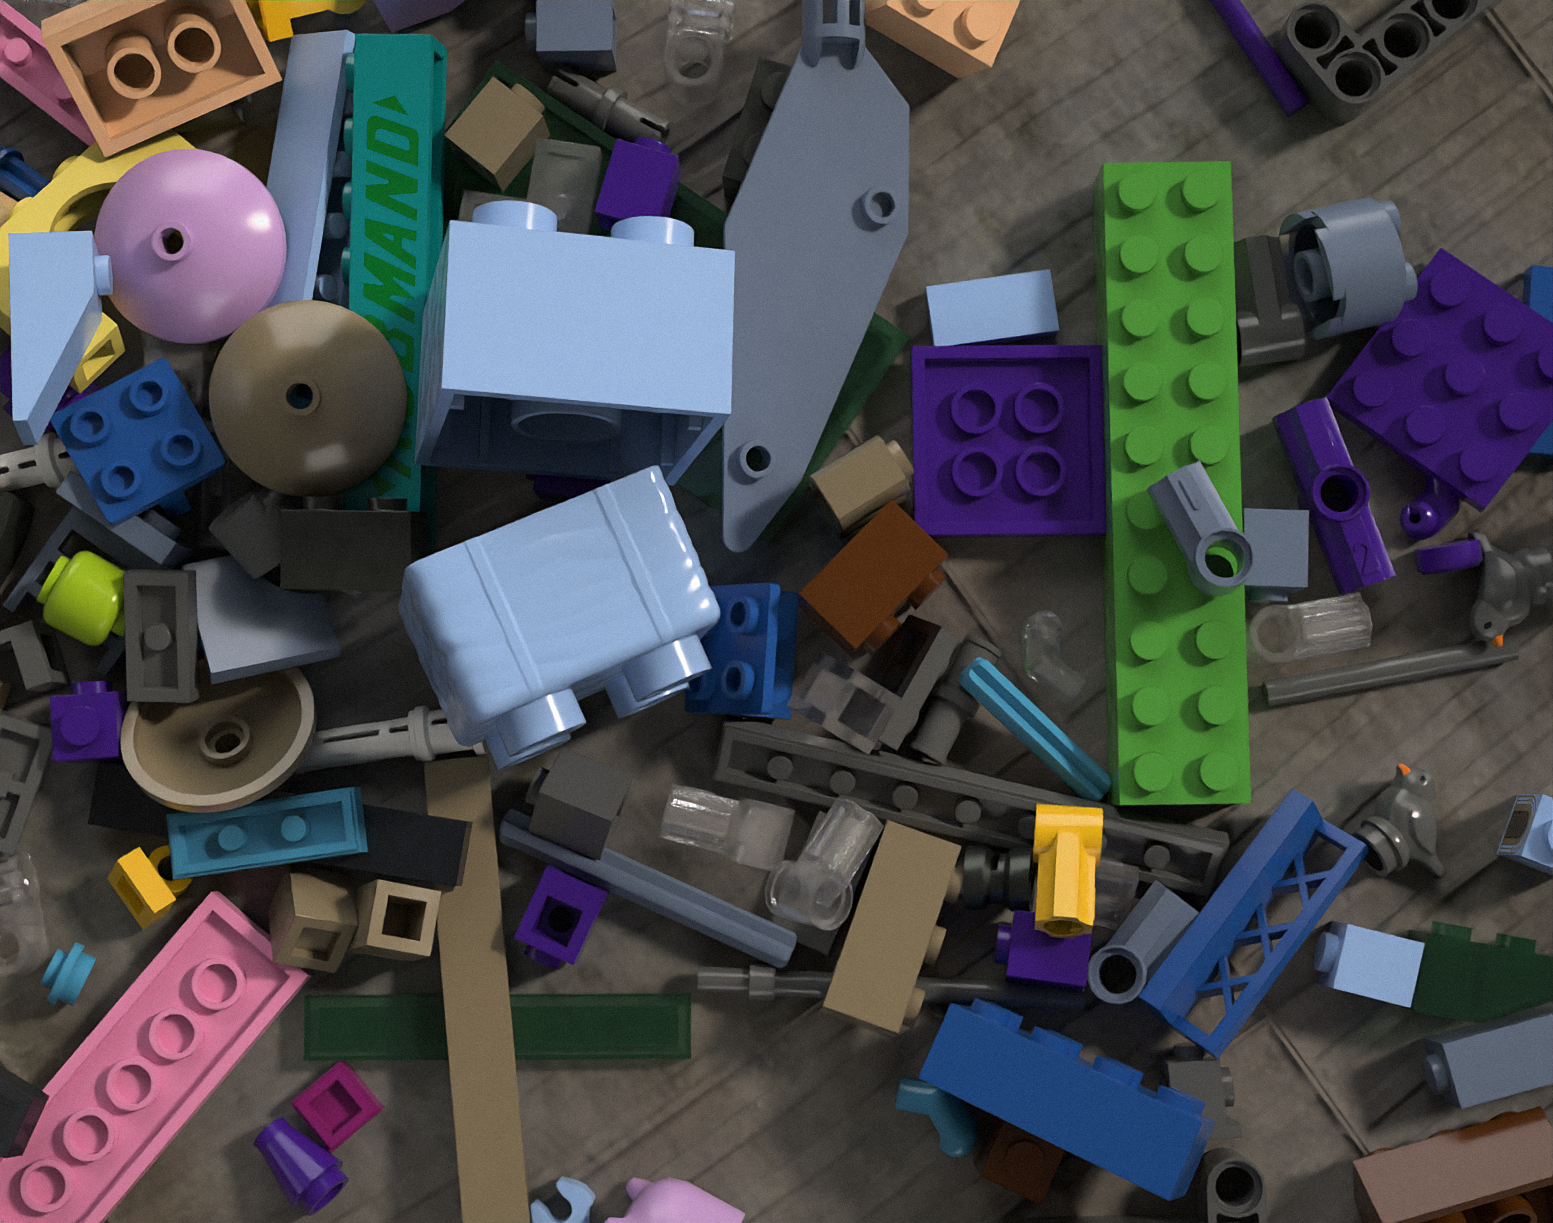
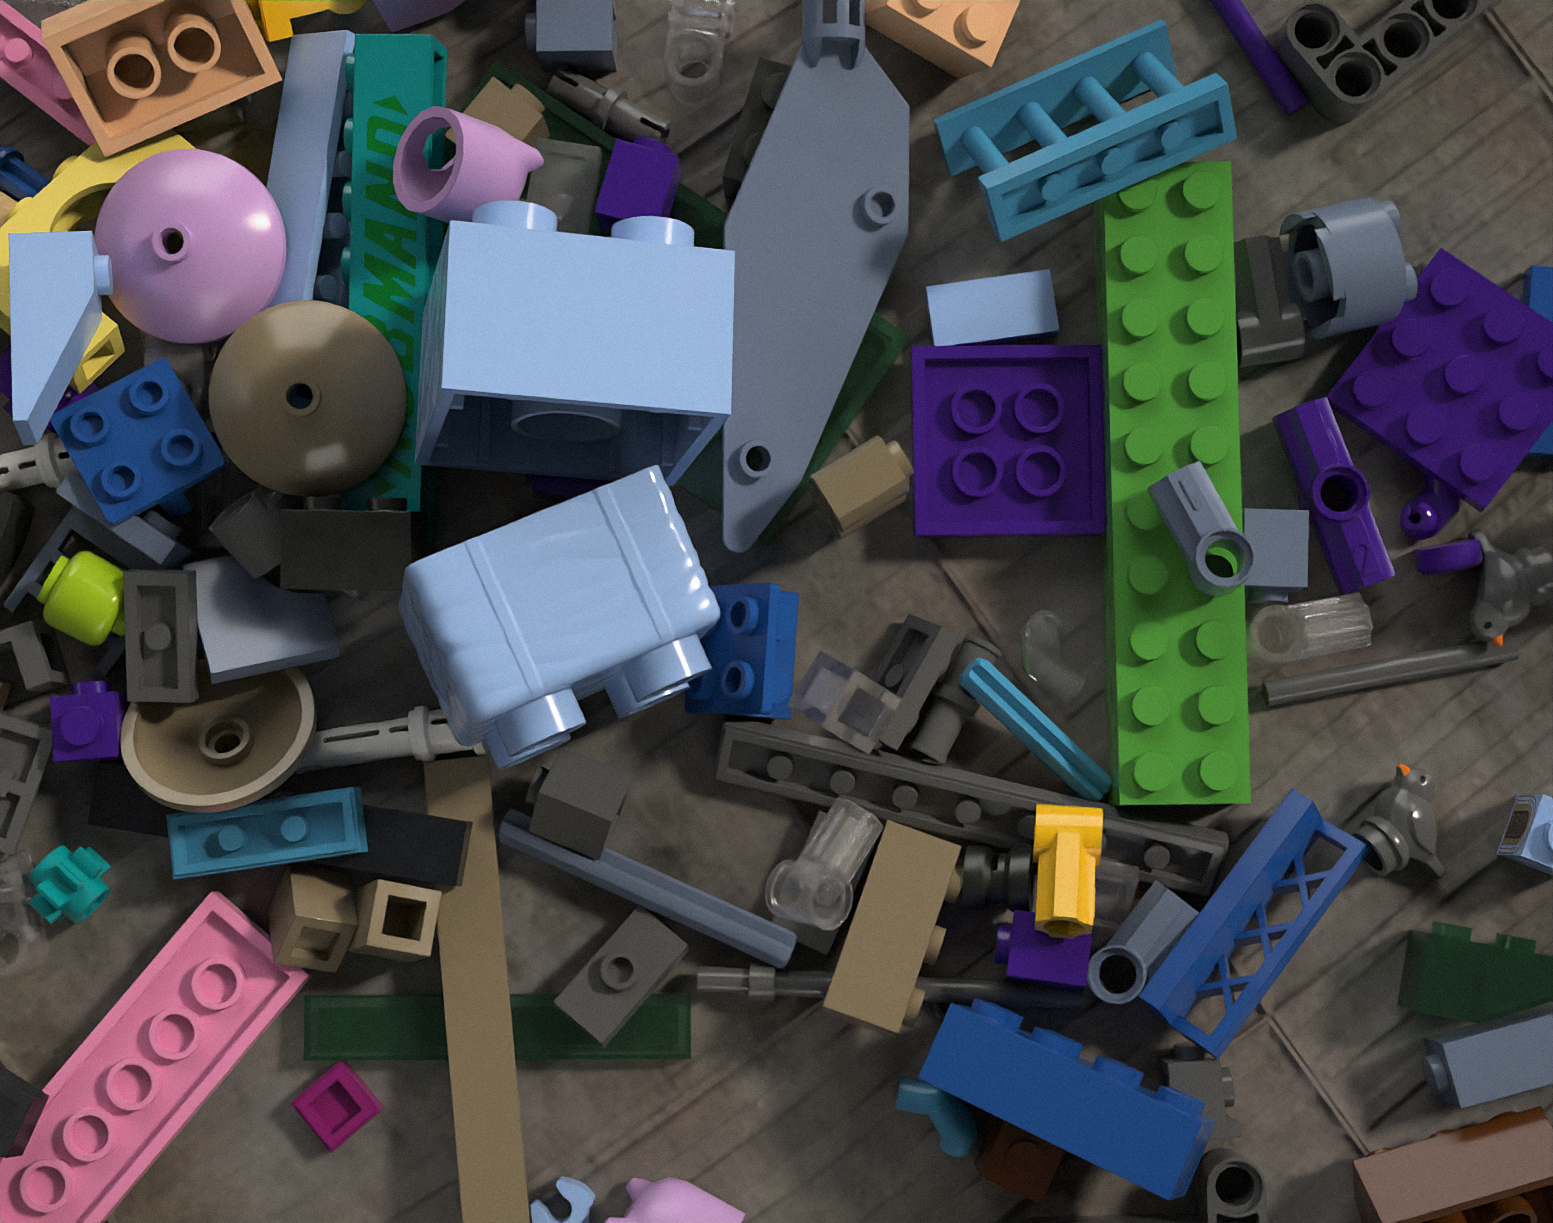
(67, 974): dark azure plate -> none
(69, 884): none -> teal gear
(143, 888): yellow tile -> none
(301, 1167): dark purple cone -> none
(484, 170): none -> lavender piece
(536, 929): dark purple brick -> none
(621, 976): none -> dark grey plate
(742, 829): clear piece -> none
(873, 579): reddish brown brick -> none
(1094, 161): none -> dark azure fence
(1368, 963): light blue brick -> none

